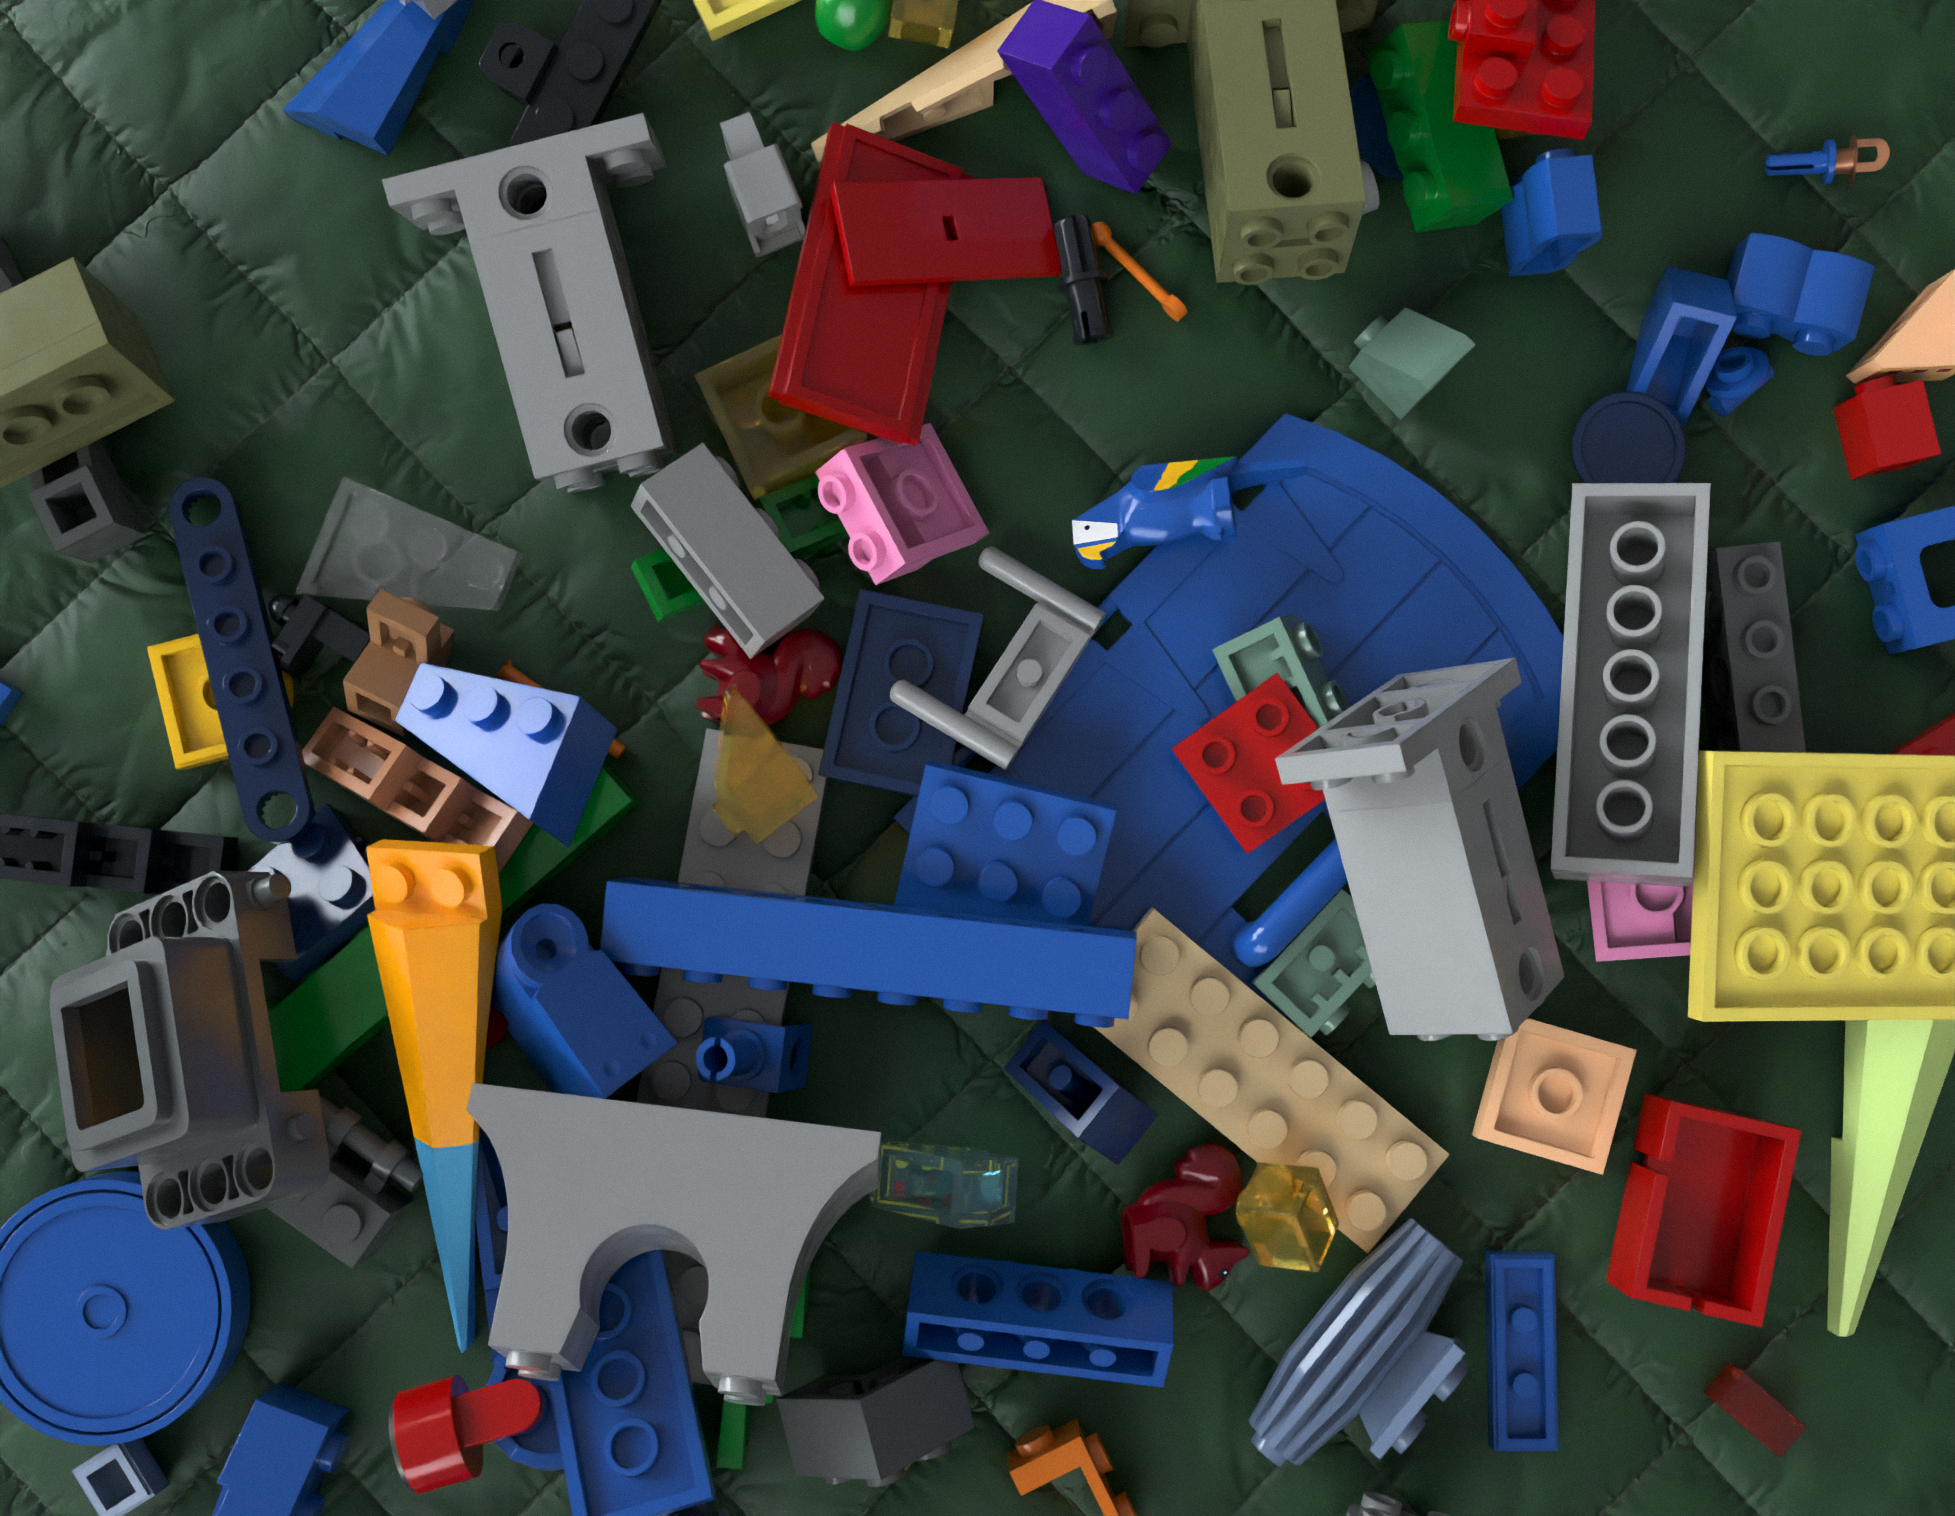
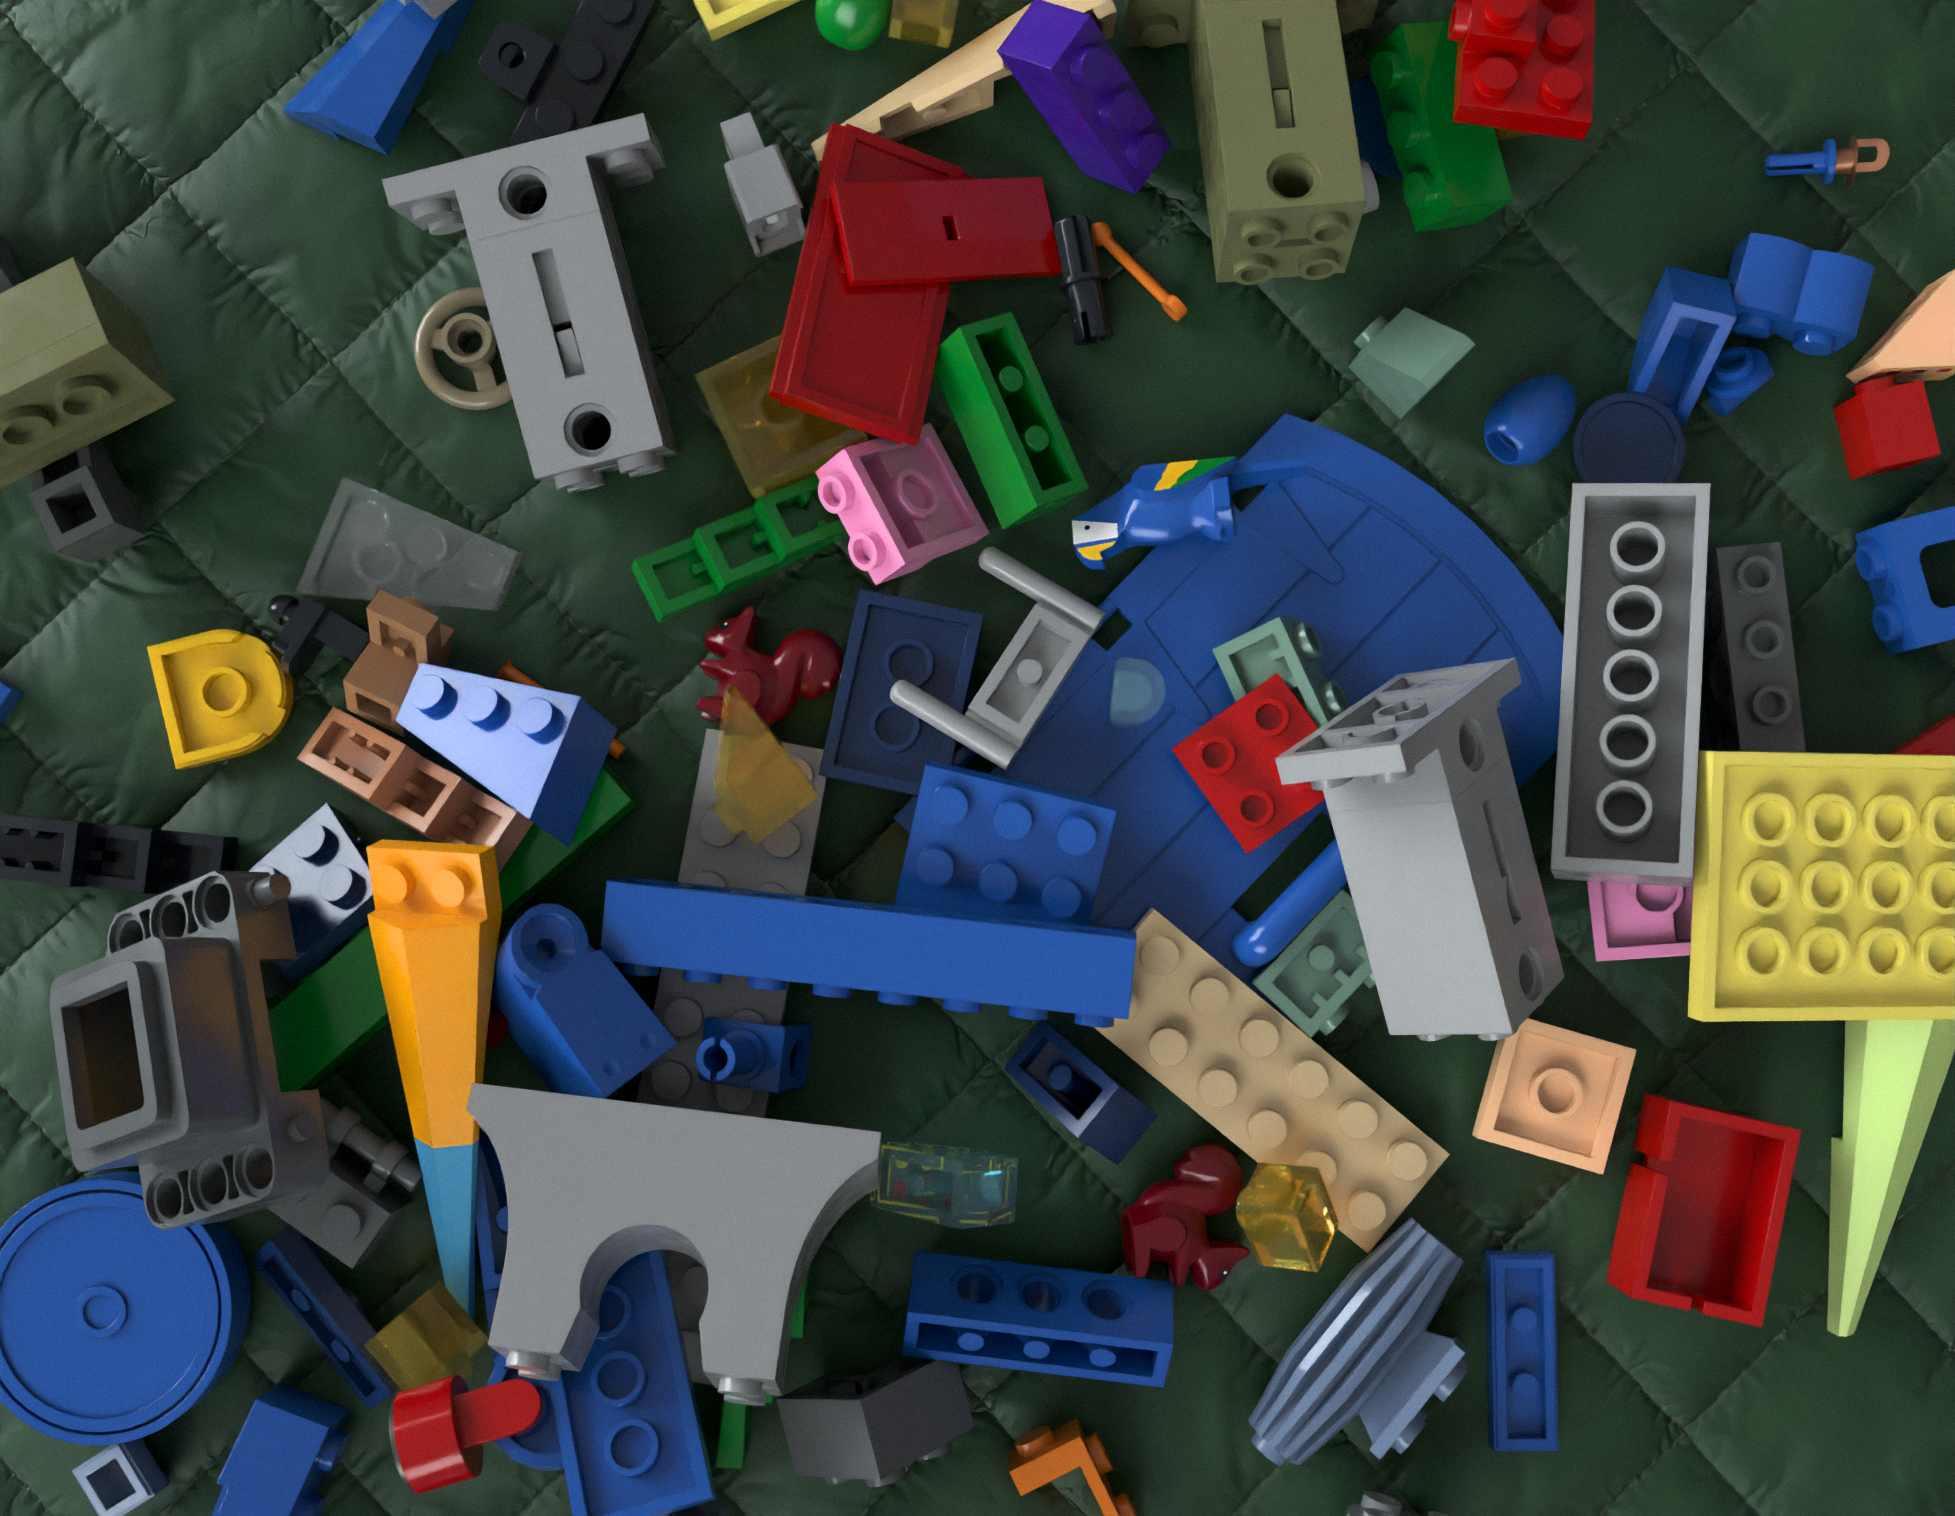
(240, 660): dark blue plate -> none
(326, 1312): none -> dark blue plate
(428, 1341): none -> clear yellow brick
(453, 342): none -> dark tan piece
(727, 549): light grey brick -> none
(1007, 420): none -> green brick
(1135, 693): none -> clear light blue brick
(1530, 420): none -> blue animal
(1551, 213): blue brick -> none
(1754, 1409): clear red piece -> none

